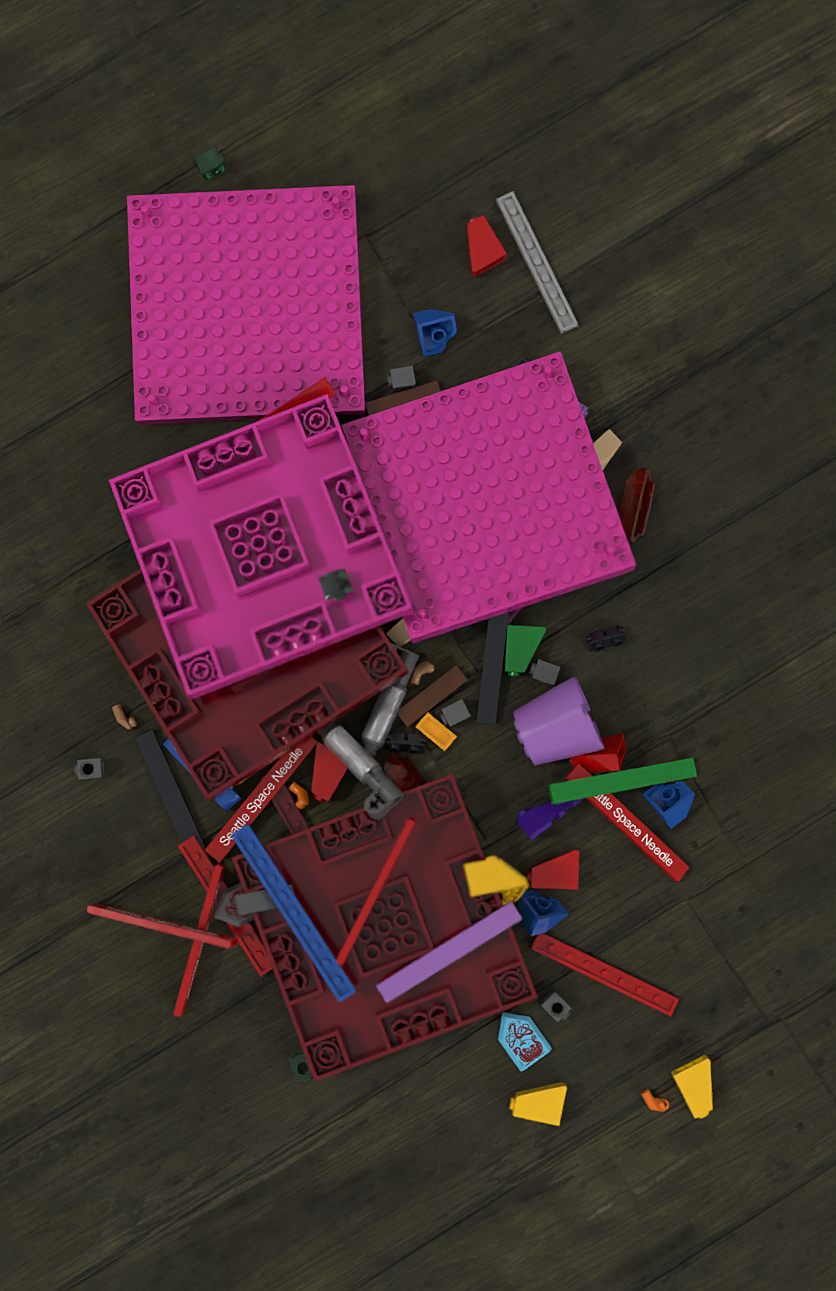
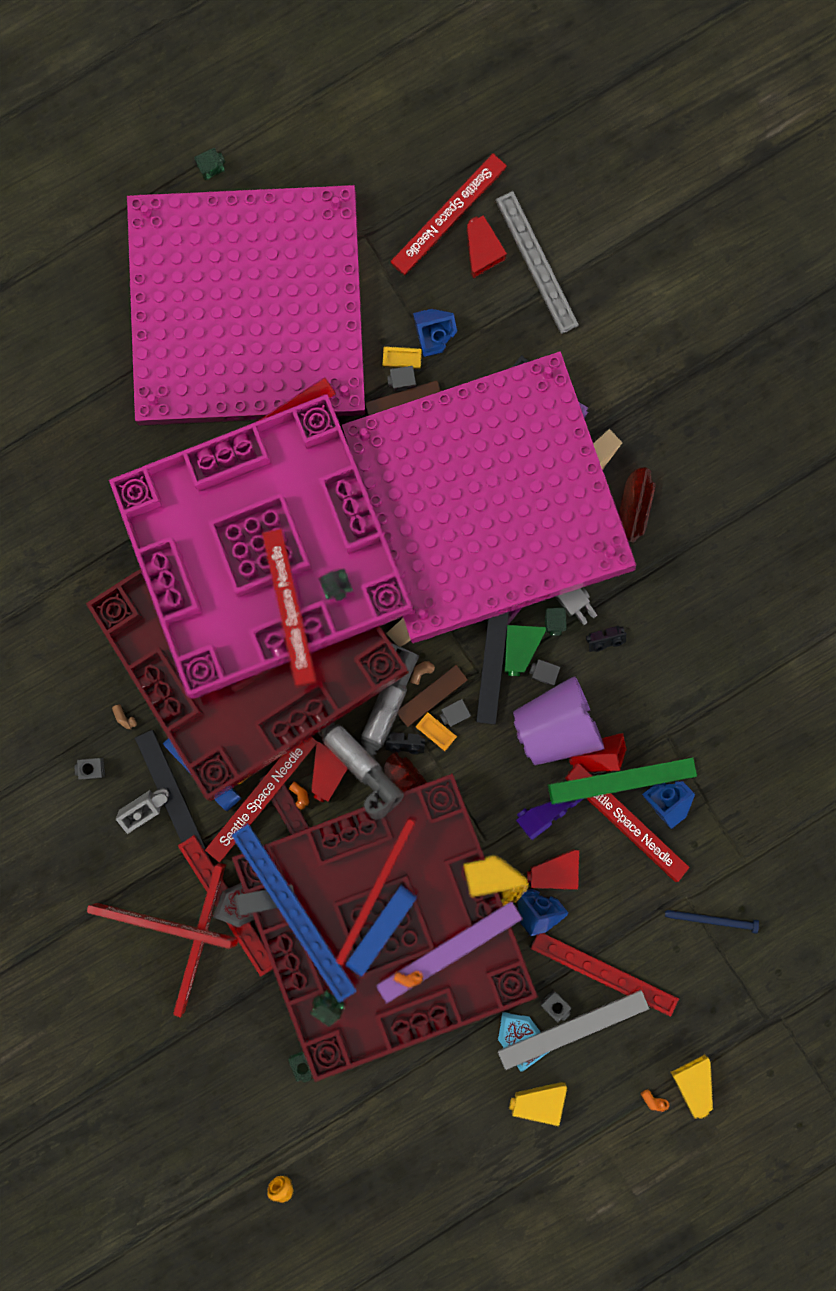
(141, 809): none -> light grey hinge
(280, 1189): none -> light orange cone
(289, 608): none -> red tile
(327, 1008): none -> clear green brick
(381, 930): none -> blue beam
(401, 357): none -> yellow tile
(409, 980): none -> orange arm
(448, 214): none -> red tile
(555, 621): none -> clear green brick
(573, 1029): none -> light grey tile
(574, 601): none -> light grey hinge
(753, 926): none -> dark blue bar

